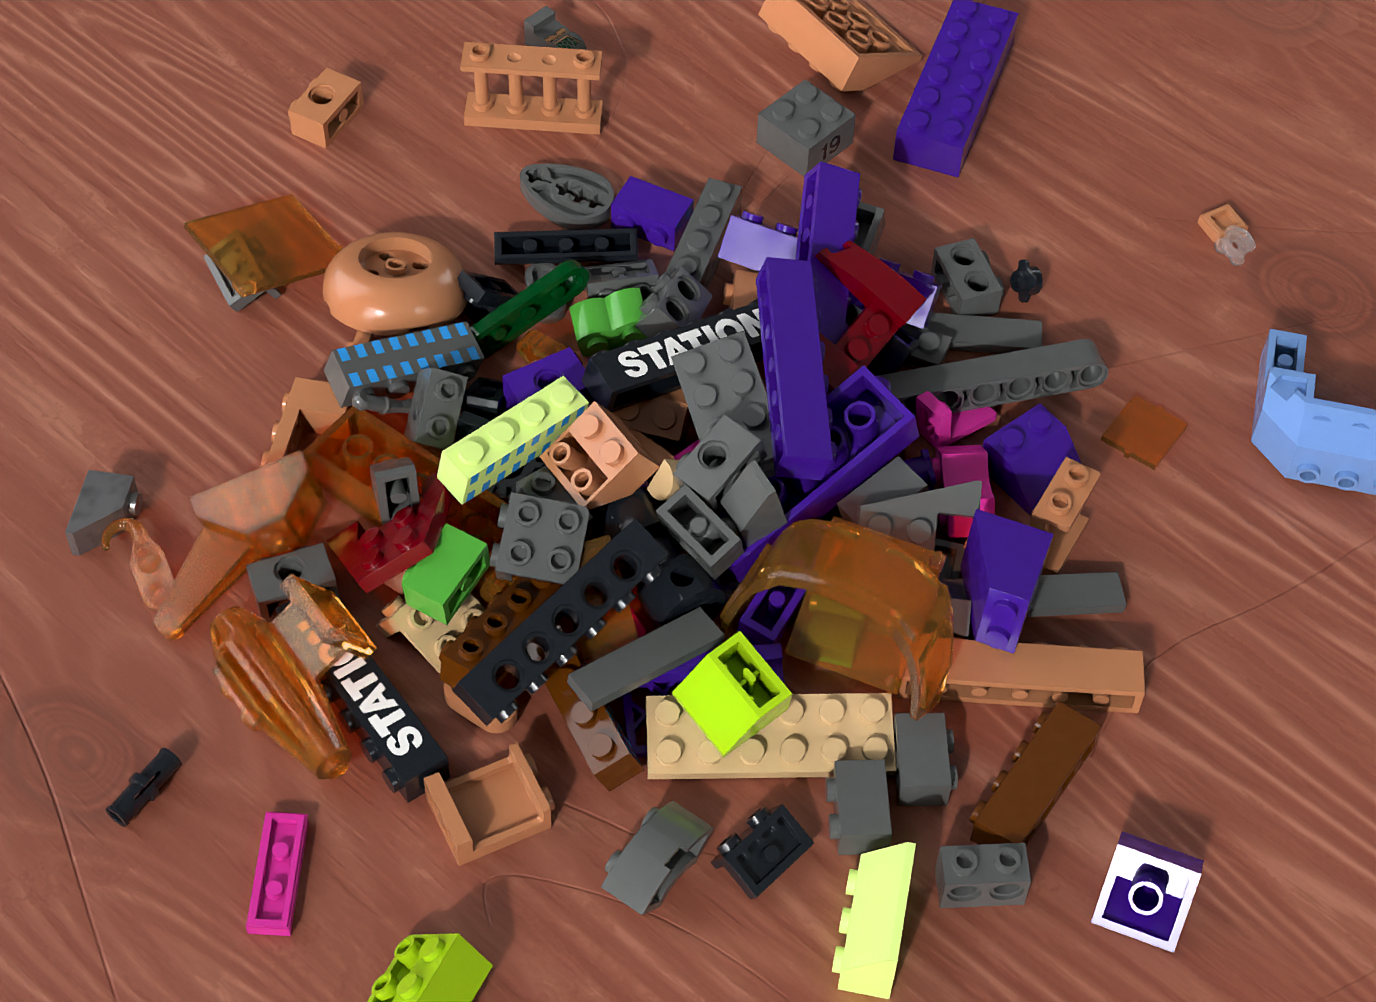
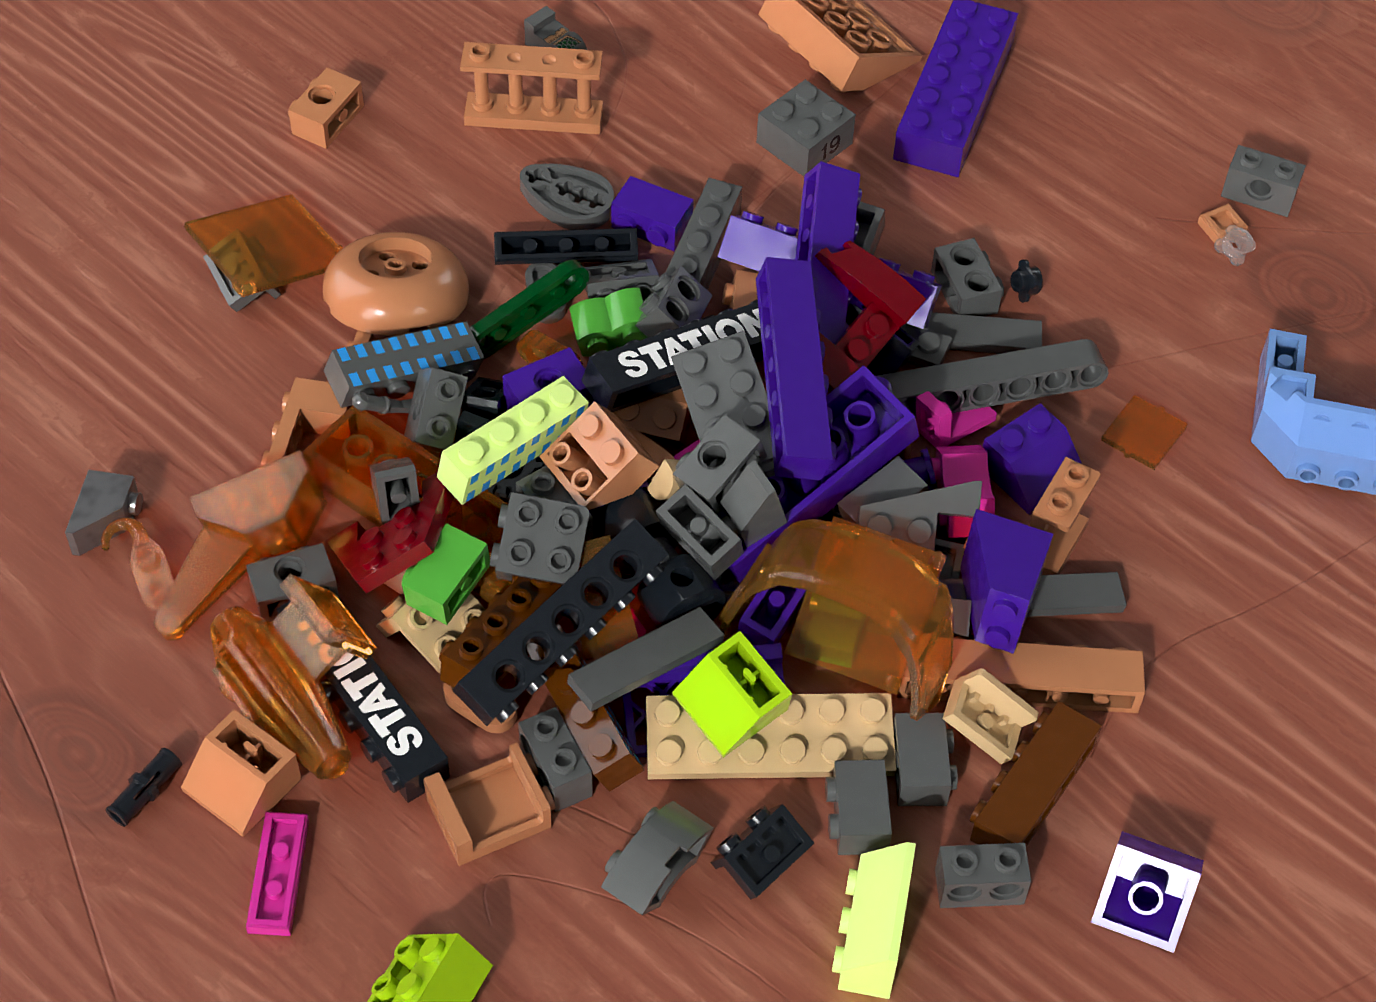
(240, 773): none -> nougat slope
(483, 294): black slope -> none
(556, 758): none -> dark grey brick
(988, 713): none -> tan bracket
(1263, 180): none -> dark grey brick

